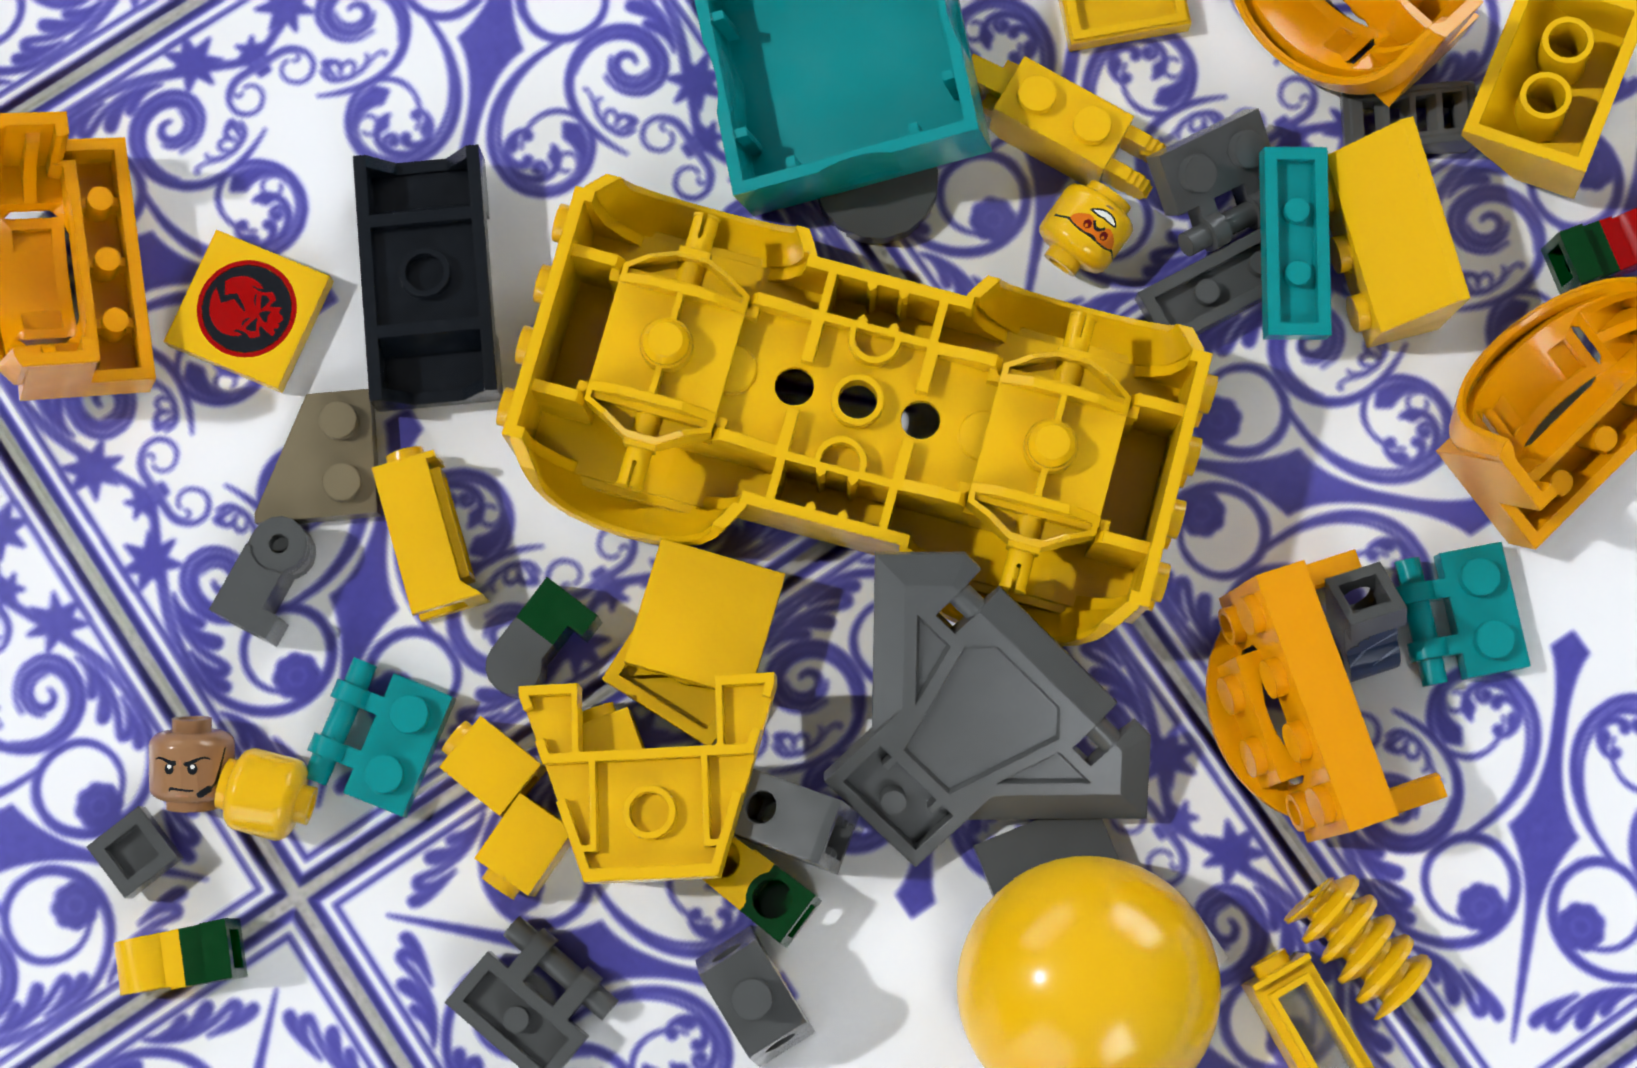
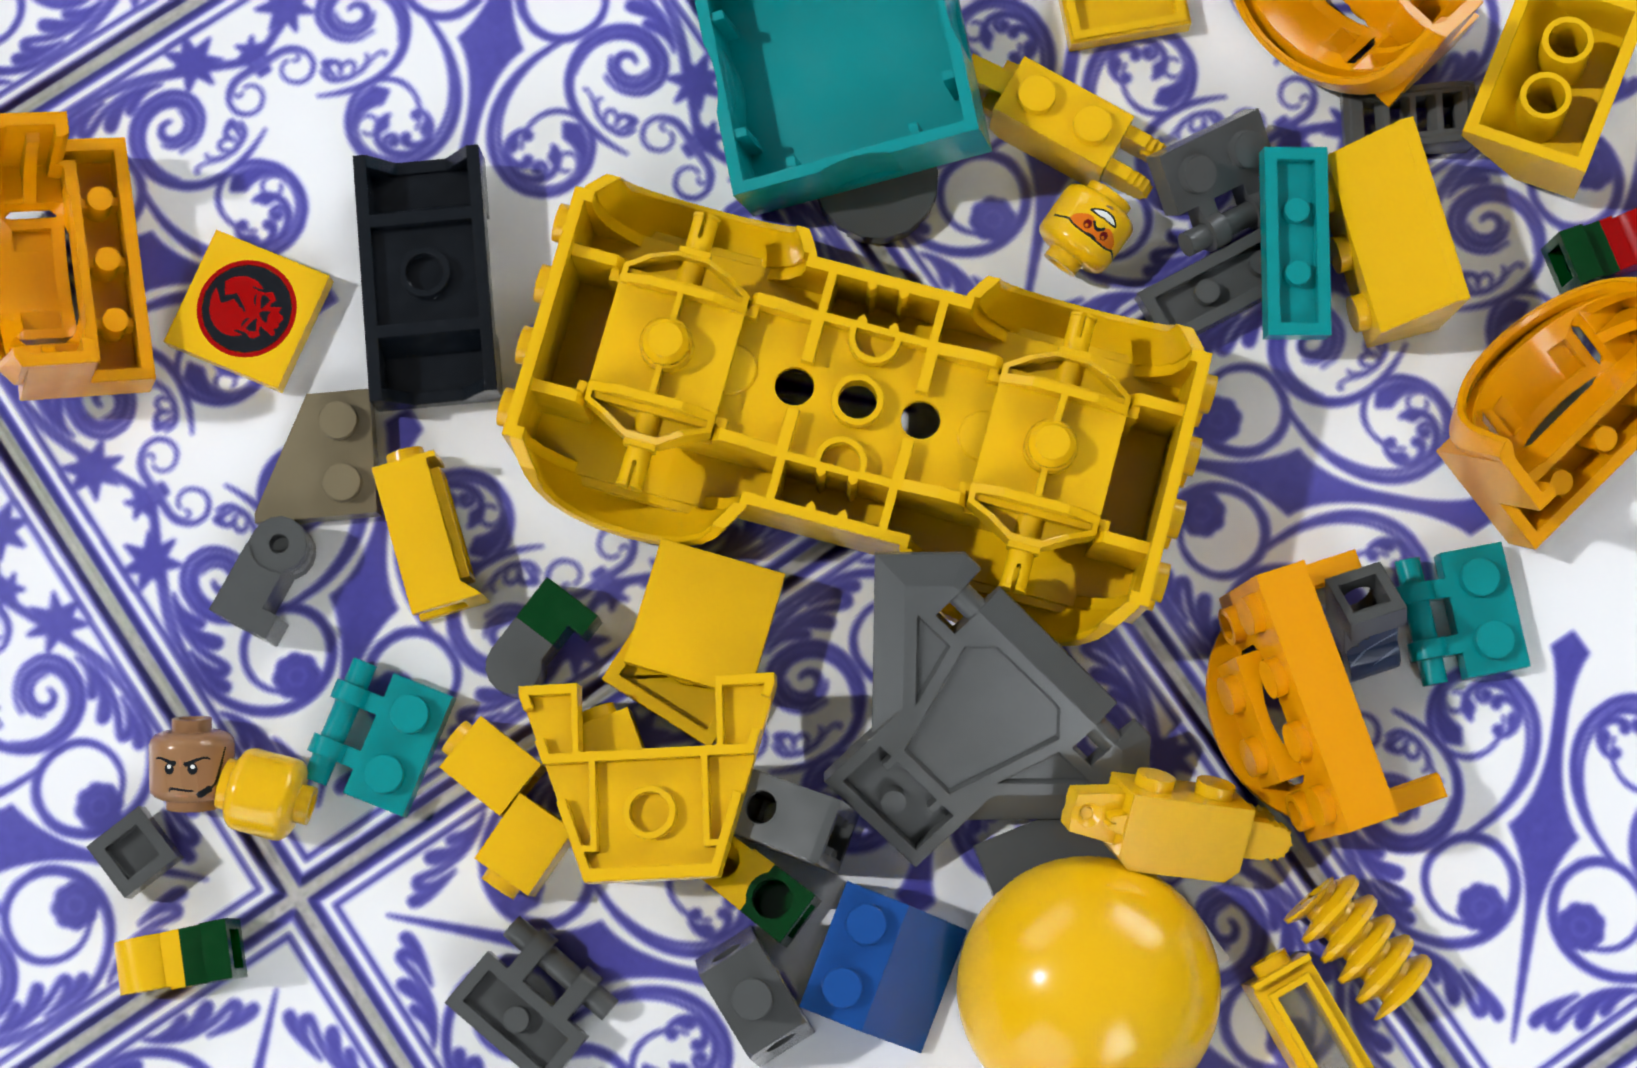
(883, 967): none -> blue slope
(1175, 824): none -> yellow hinge

